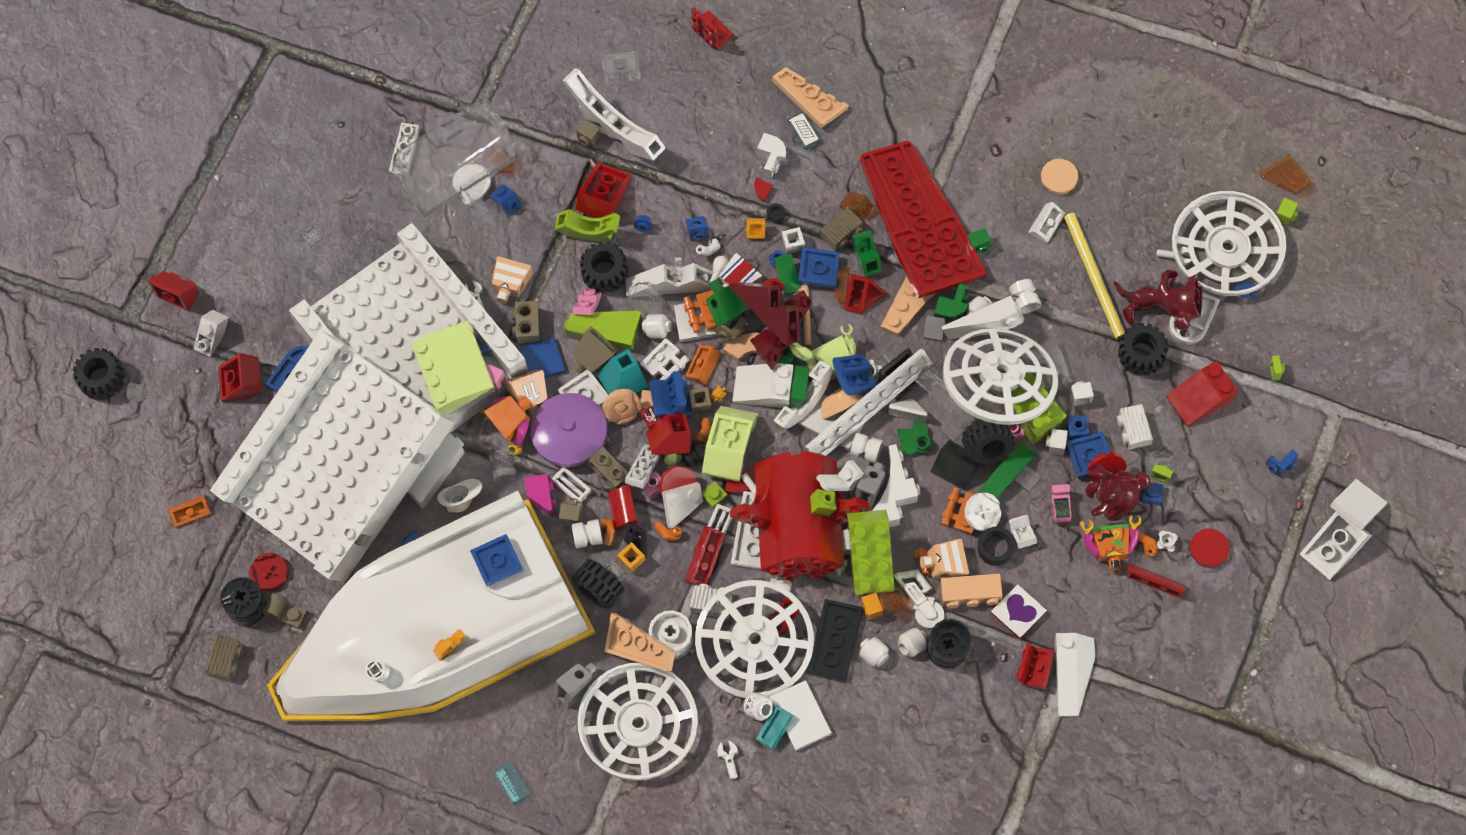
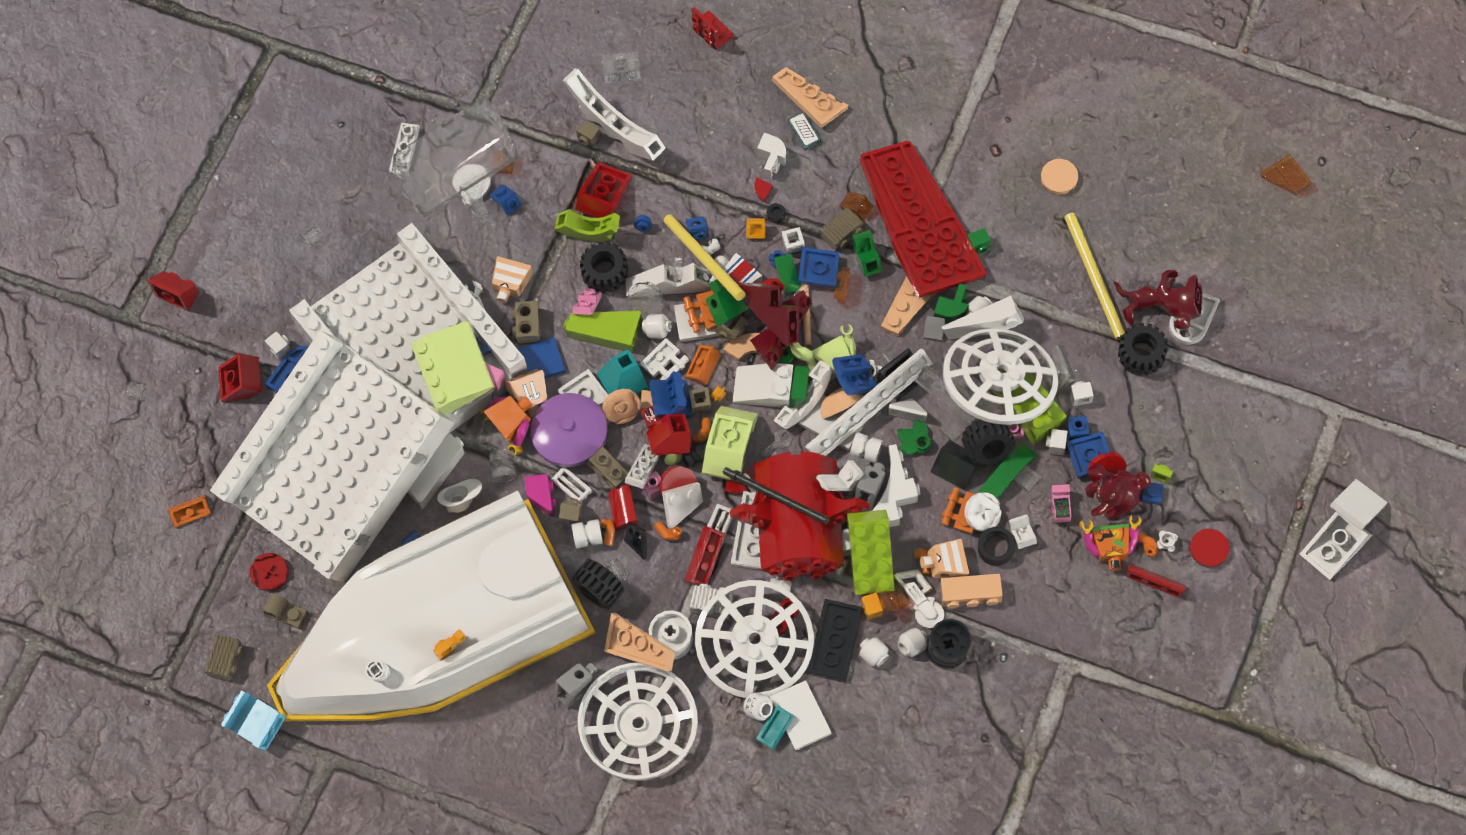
(92, 361): black tyre -> none
(210, 332): white slope -> none
(250, 609): black wheel -> none
(253, 720): none -> medium azure panel
(278, 345): none -> white plate
(496, 560): blue plate -> none
(511, 782): clear light blue tile -> none
(592, 351): dark tan torso -> none
(629, 552): light orange plate -> none
(714, 494): lime plate -> none
(716, 270): none -> light yellow piece
(729, 758): white bar -> none
(736, 475): none -> pearl dark grey bar
(823, 502): lime plate -> none
(862, 294): red slope -> none
(1018, 612): tile -> none
(1024, 294): white wheel -> none
(1035, 667): red bracket -> none
(1047, 222): white slope -> none
(1073, 668): white wedge -> none
(1134, 426): white brick -> none
(1169, 254): white bar -> none
(1202, 394): red slope -> none
(1229, 234): white dish -> none
(1245, 285): blue plant -> none
(1276, 367): lime plate -> none
(1279, 468): blue bracket -> none
(1287, 211): lime plate -> none

